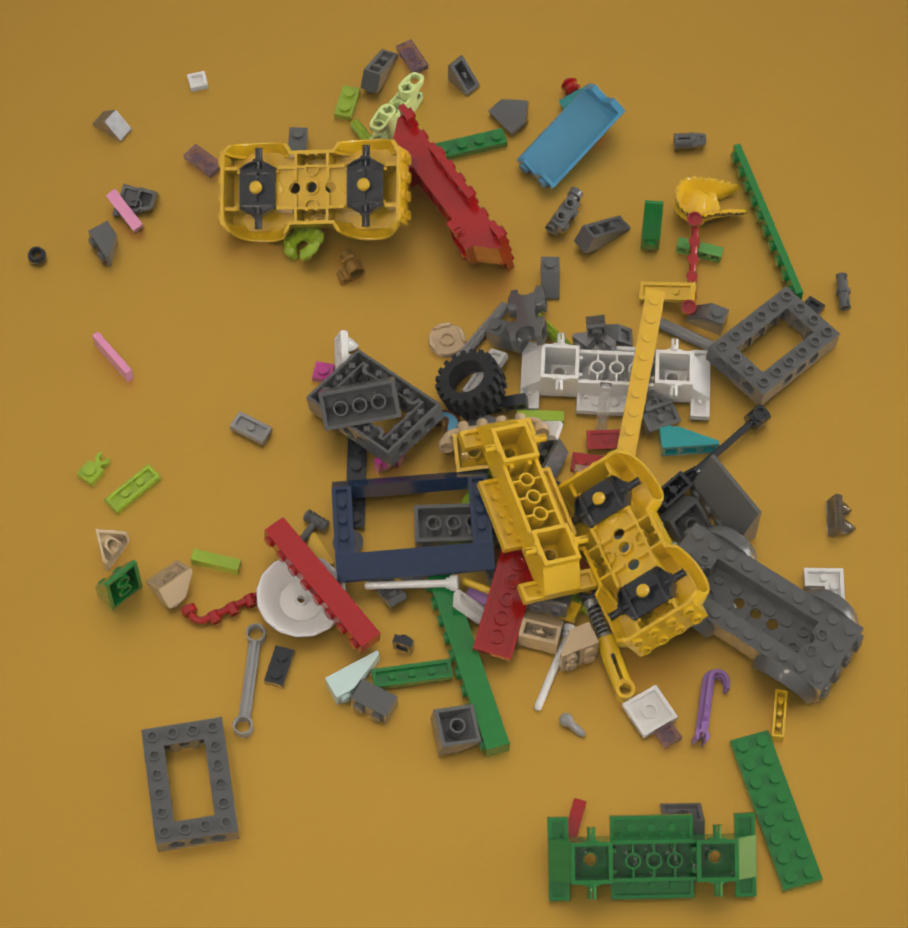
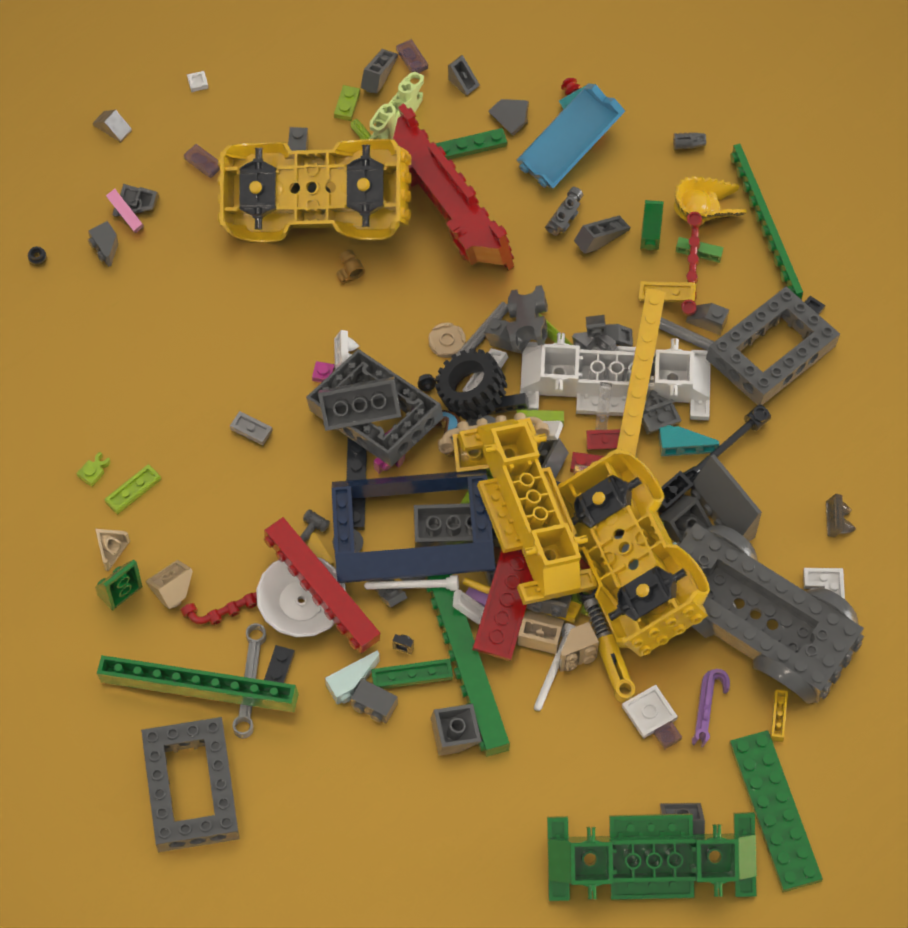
(112, 356): bright pink tile -> none
(198, 683): none -> green brick
(216, 561): lime piece -> none
(312, 236): lime piece -> none
(426, 382): none -> black plate
(550, 277): dark grey slope -> none
(567, 720): light grey piece -> none
(575, 817): red piece -> none
(843, 291): dark grey pin -> none

